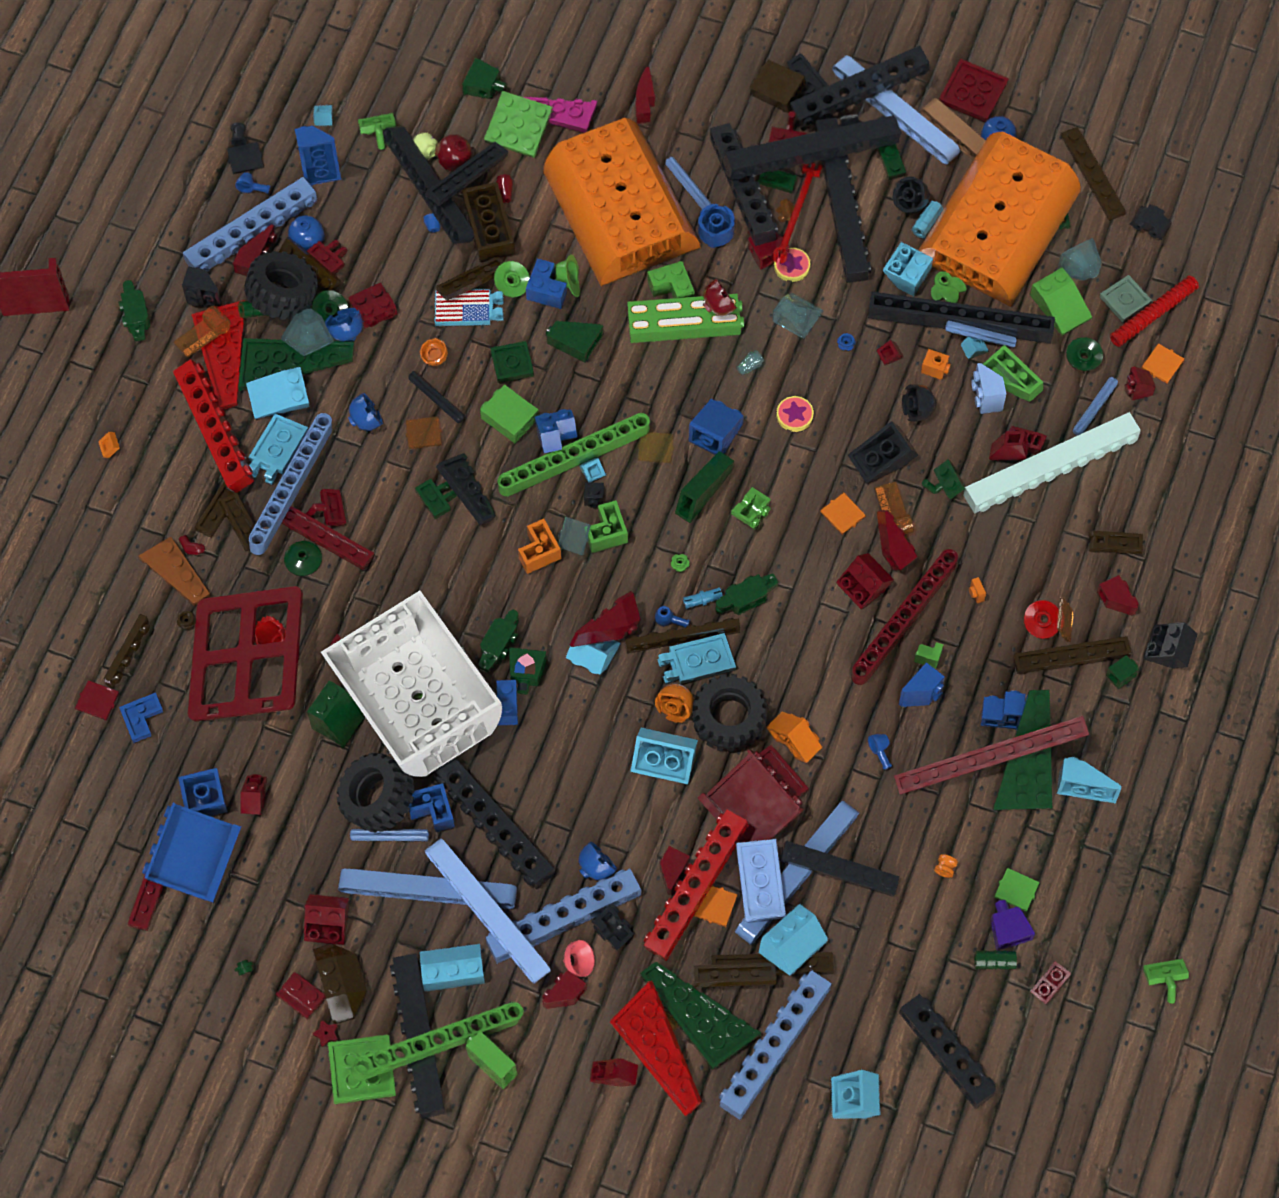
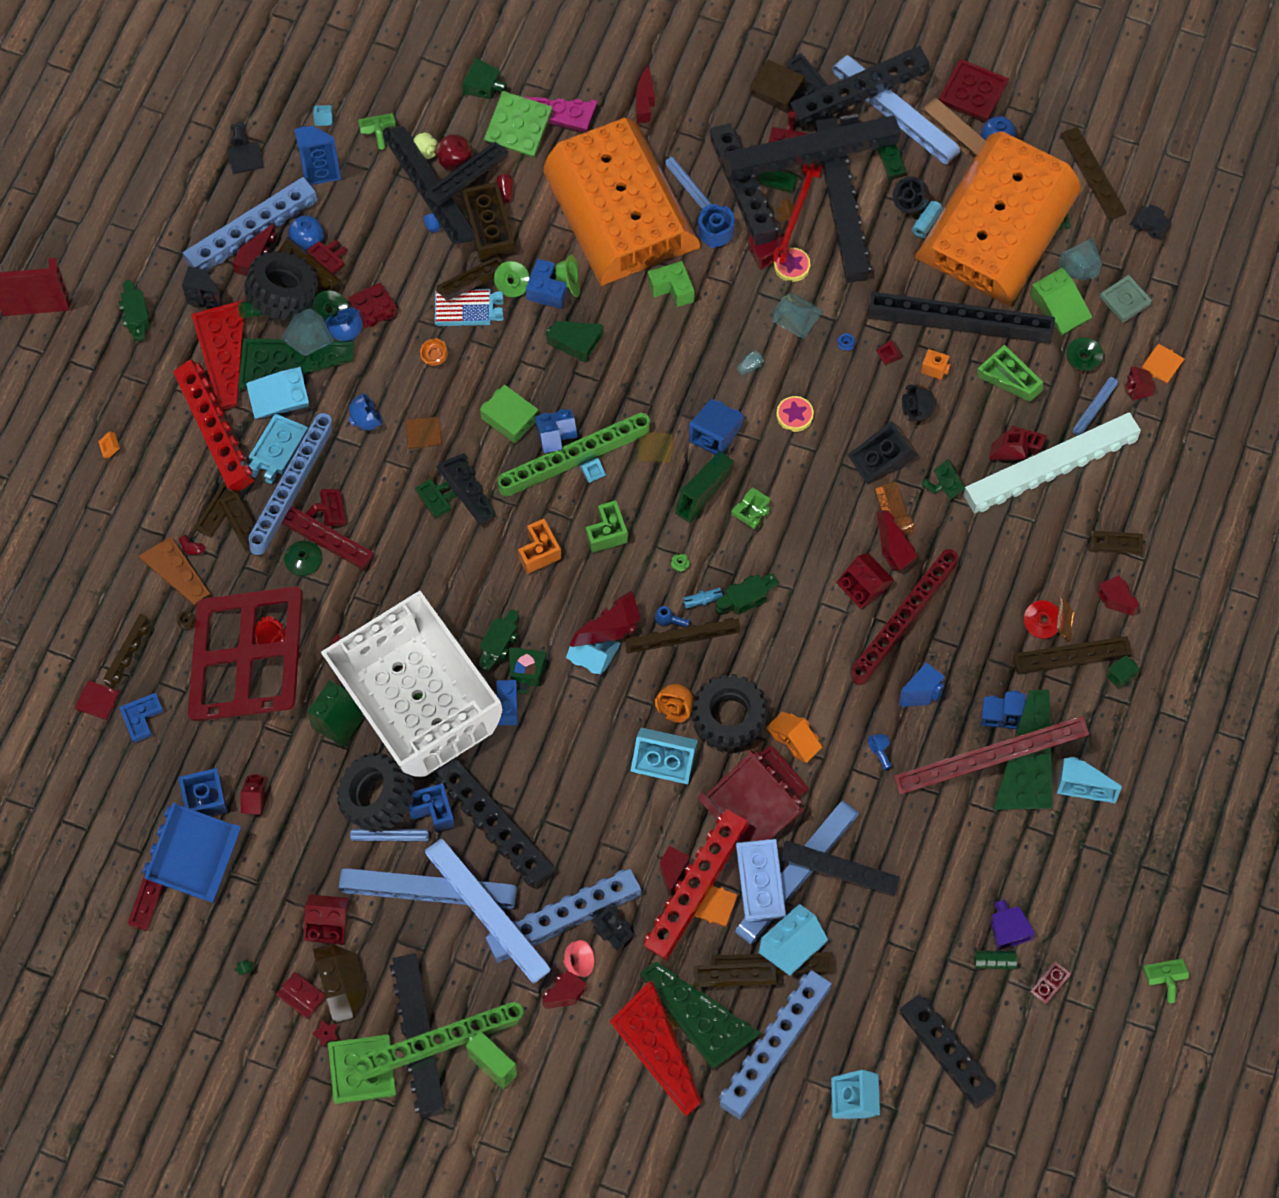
(212, 326): clear orange door -> none
(246, 184): blue bar -> none
(436, 397): black axle -> none
(451, 967): medium azure slope -> none
(512, 361): dark green plate -> none
(574, 535): clear light blue piece -> none
(593, 494): black bracket -> none
(595, 863): blue cylinder -> none
(614, 1072): dark red slope -> none
(680, 320): bright green brick -> none
(697, 659): medium azure tile -> none
(717, 299): dark red cylinder -> none
(843, 513): orange piece -> none
(908, 268): medium azure slope -> none
(929, 654): bright green panel -> none
(945, 866): orange wheel -> none
(948, 291): bright green plate -> none
(974, 347): medium azure slope -> none
(977, 590): orange plate -> none
(980, 334): medium blue axle -> none
(989, 390): light blue slope -> none
(1016, 889): bright green piece -> none
(1154, 311): red piece -> none
(1171, 645): black slope -> none

